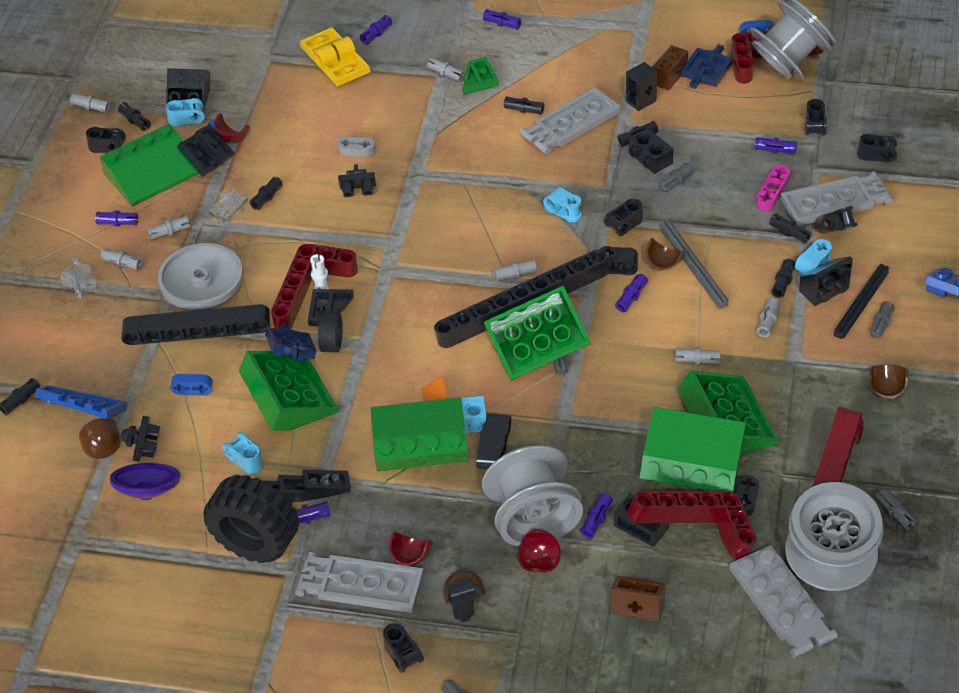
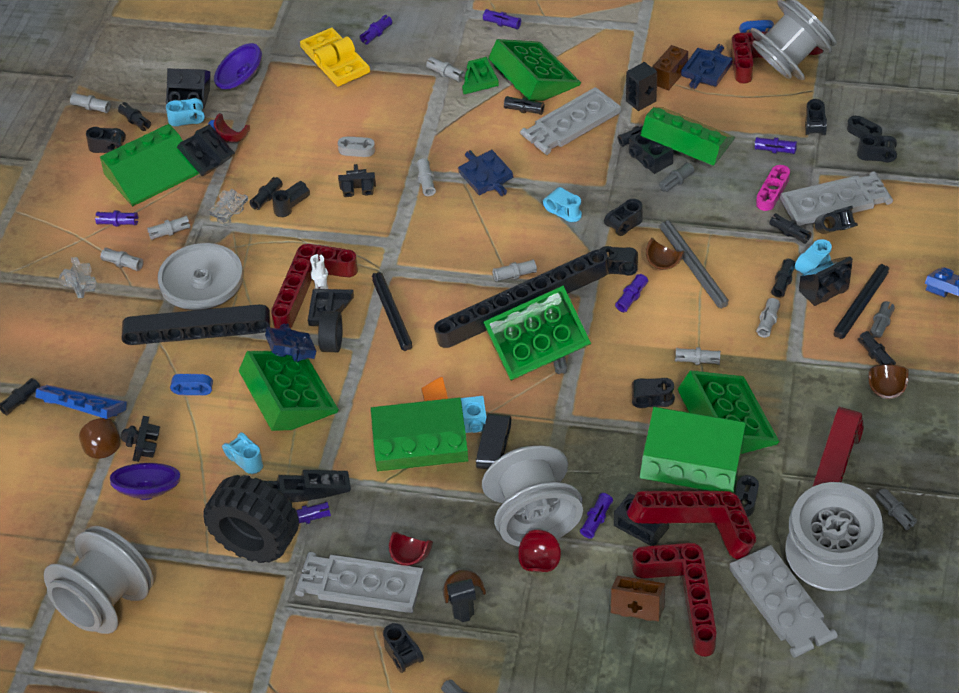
(103, 574): none -> light grey wheel
(238, 66): none -> dark purple dish
(285, 199): none -> black piece
(392, 311): none -> black axle
(426, 177): none -> light grey pin
(485, 172): none -> dark blue plate
(532, 69): none -> green slope
(651, 393): none -> black piece
(686, 135): none -> green slope
(689, 562): none -> dark red beam
(858, 126): none -> black beam
(875, 350): none -> black pin

